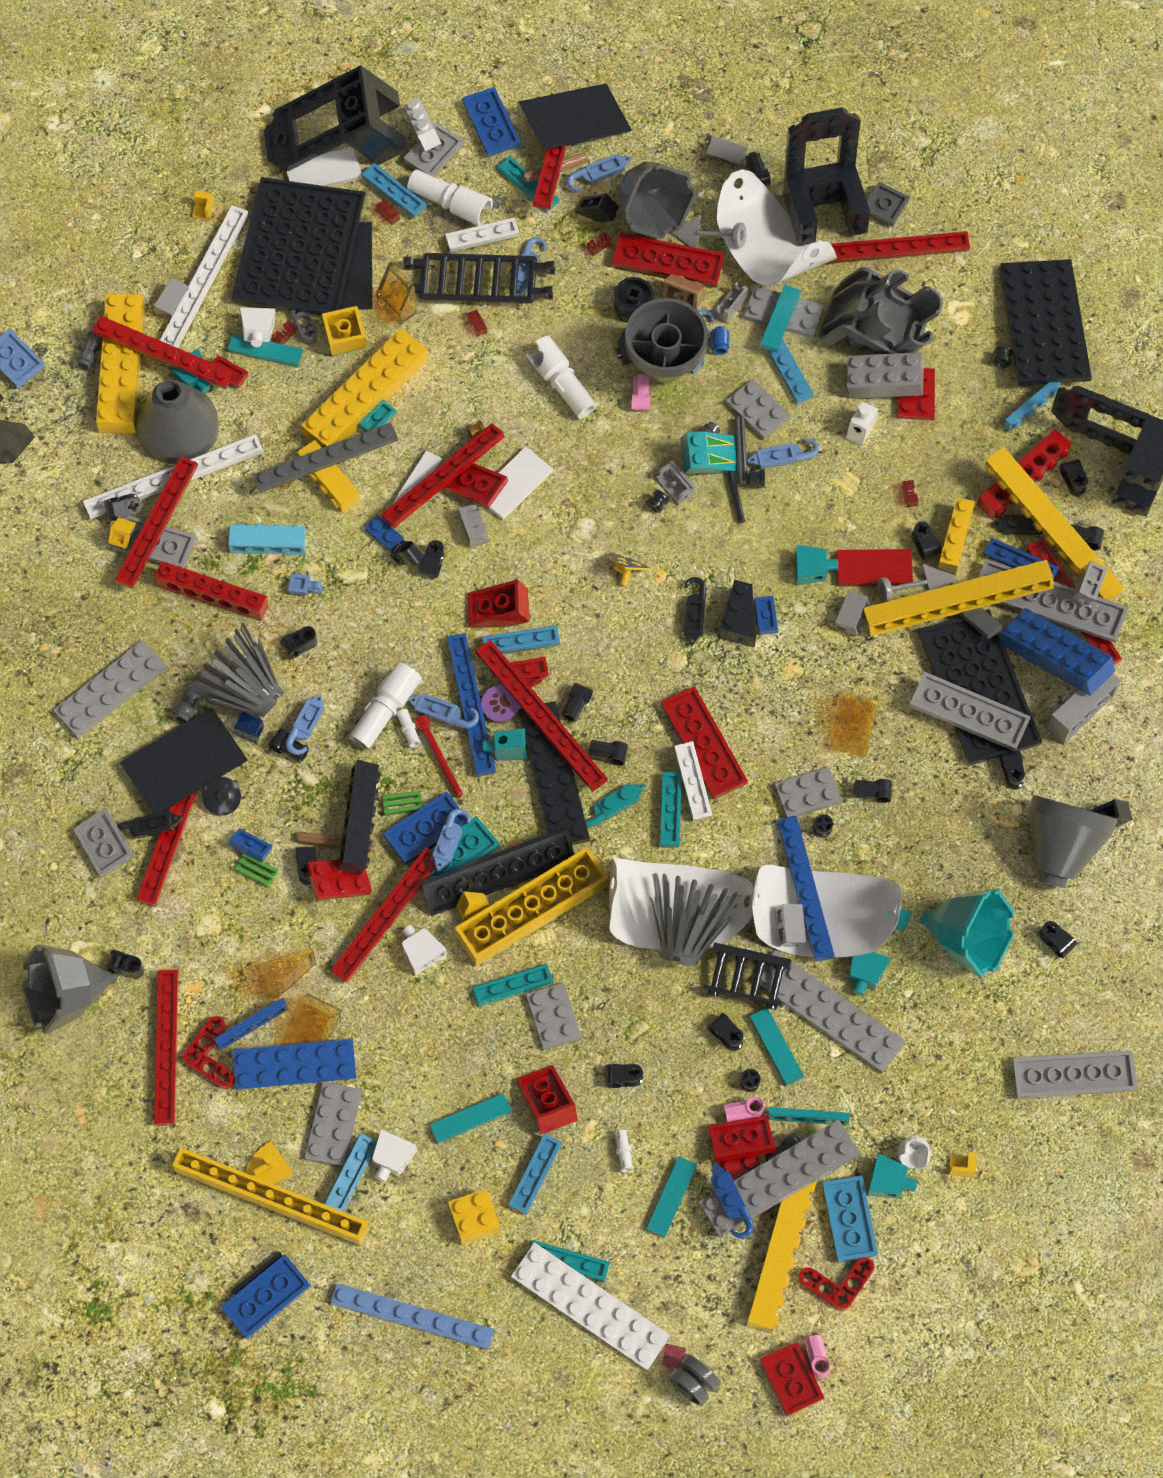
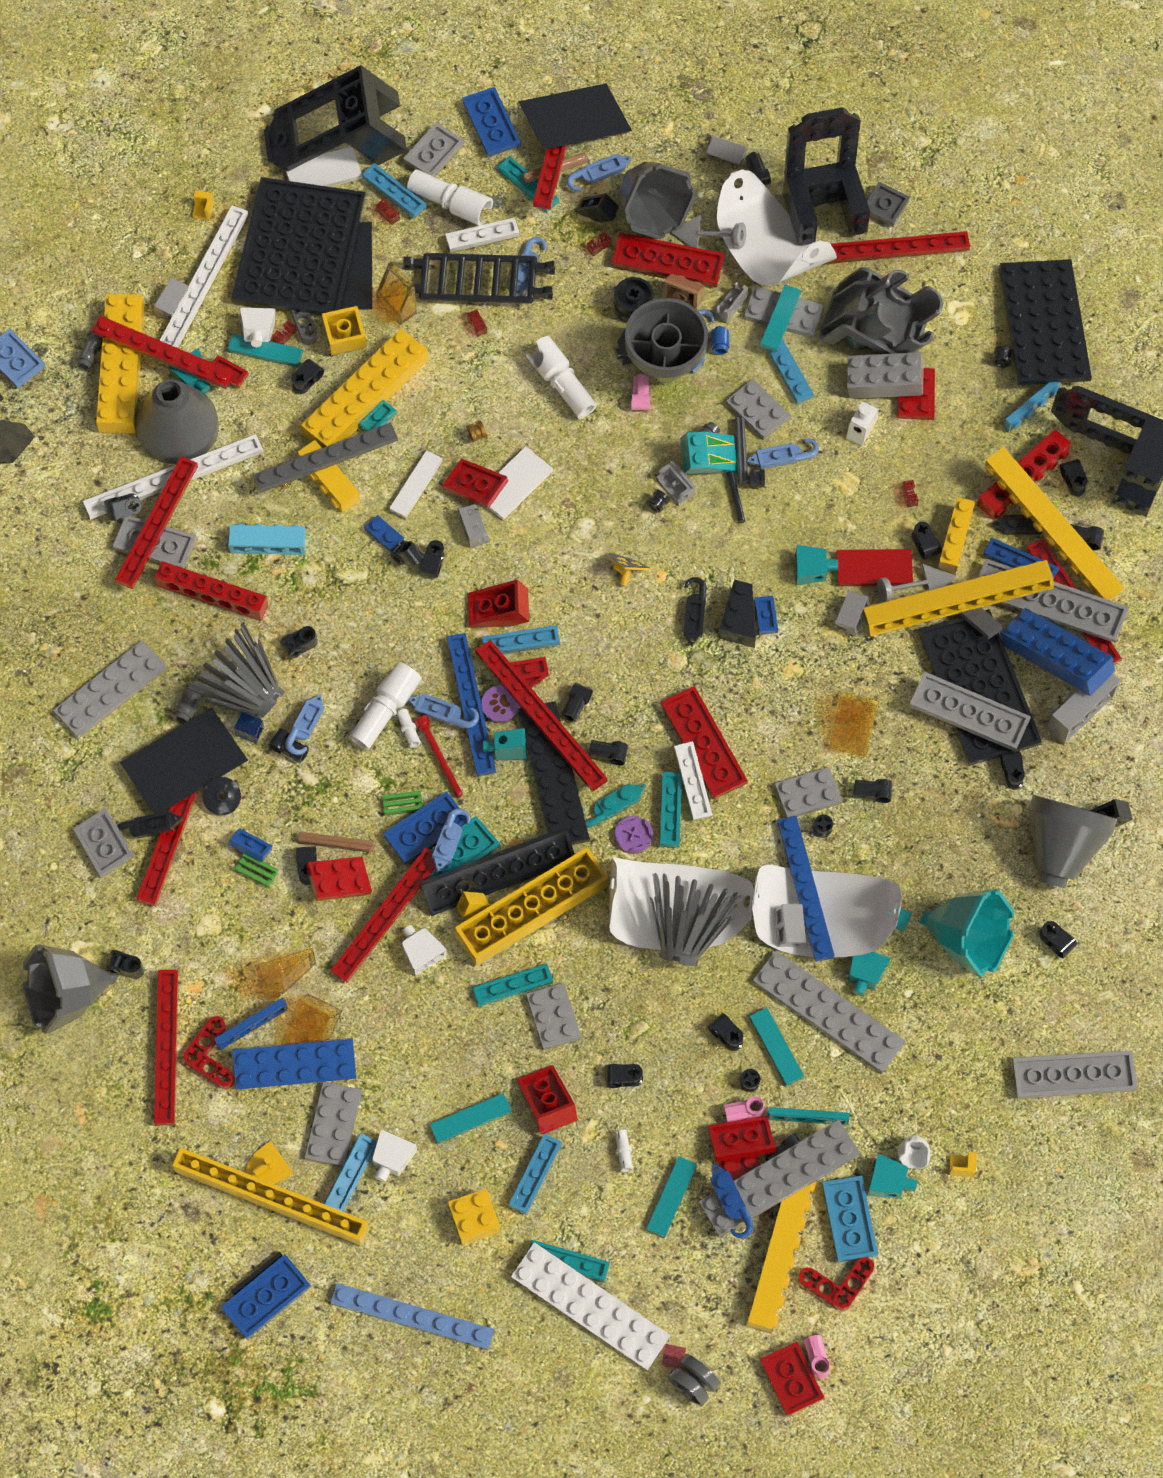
(121, 532): yellow panel -> none
(301, 585): medium blue plate -> none
(306, 376): none -> black piece
(358, 817): black brick -> none
(422, 124): white brick -> none
(442, 475): red plate -> none
(633, 834): none -> medium lavender tile
(761, 960): black fence -> none
(1089, 582): light grey hinge -> none

